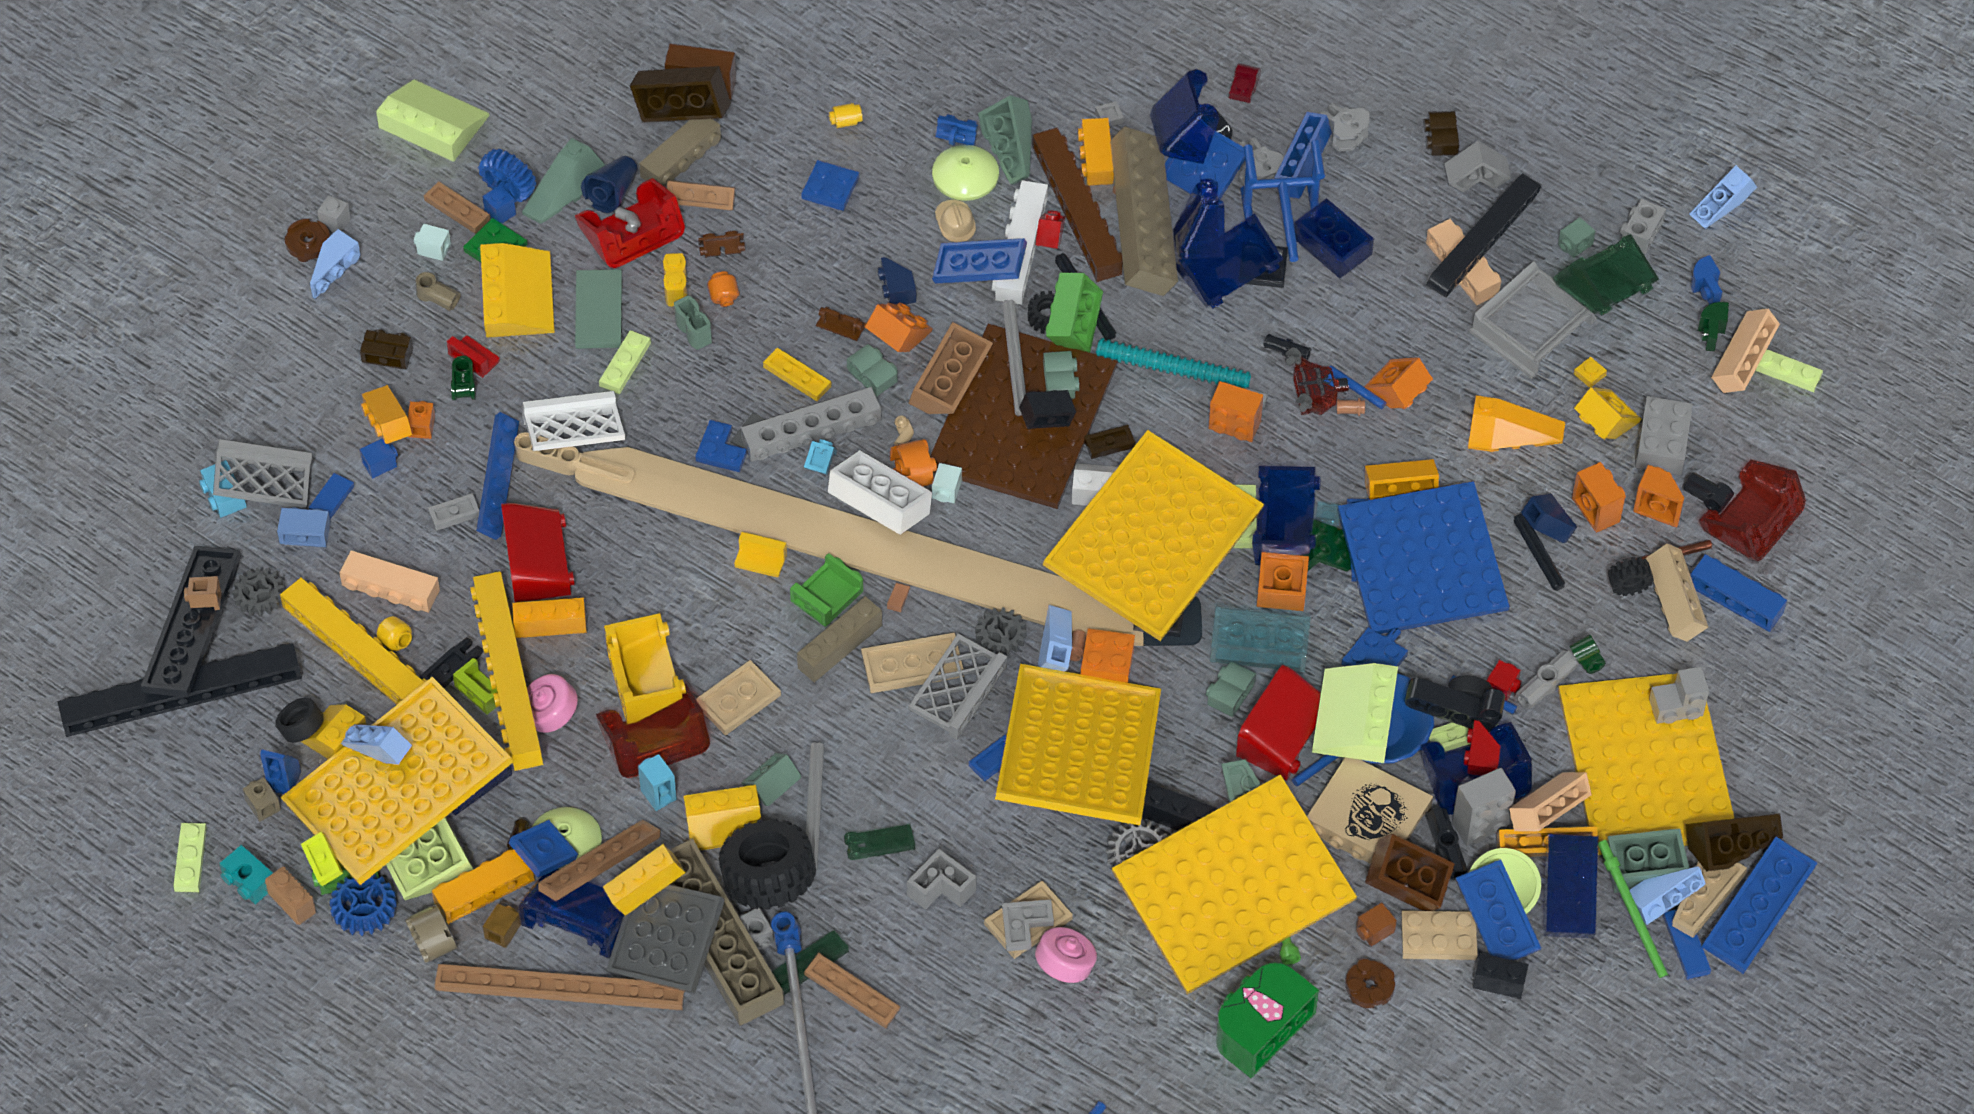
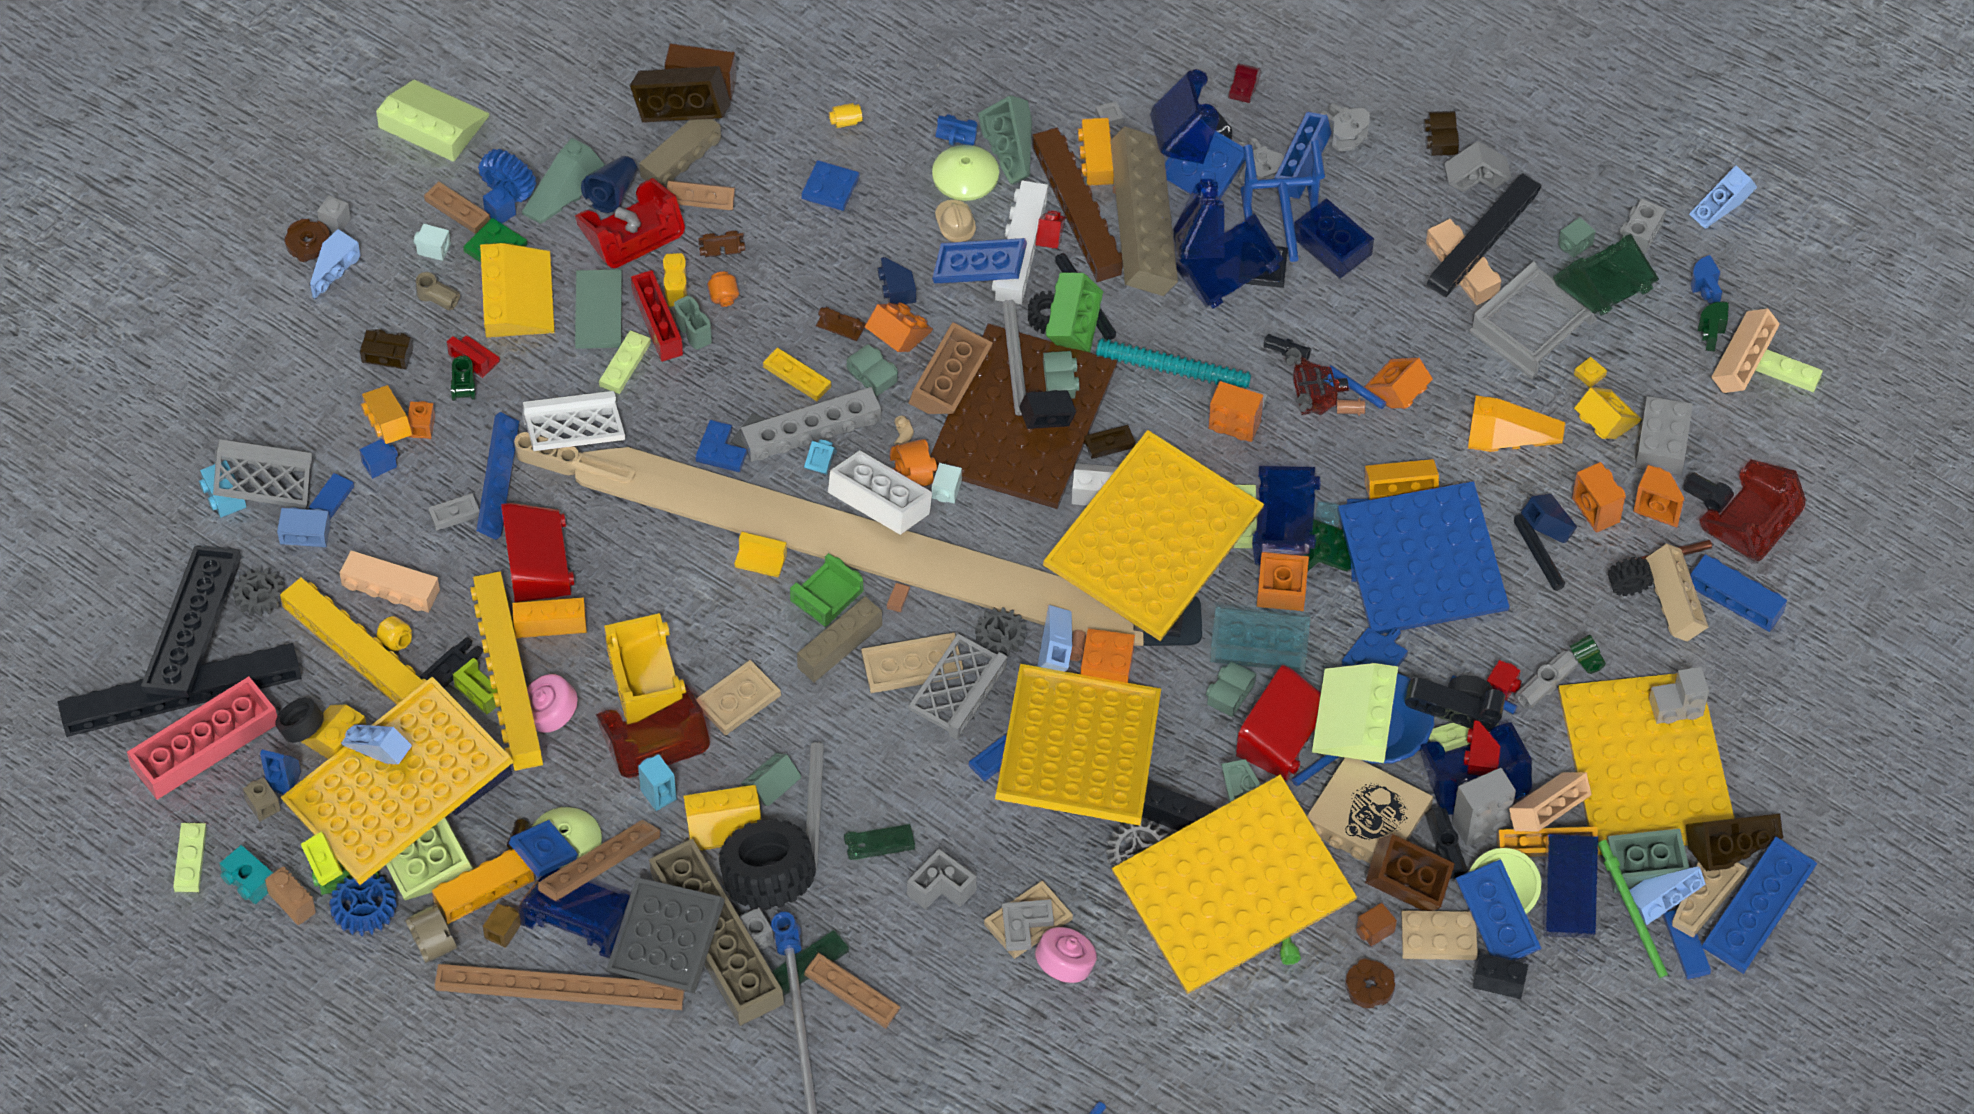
(202, 738): none -> coral brick
(203, 592): medium nougat brick -> none
(644, 879): yellow brick -> none
(656, 315): none -> red brick
(1264, 1016): green brick -> none

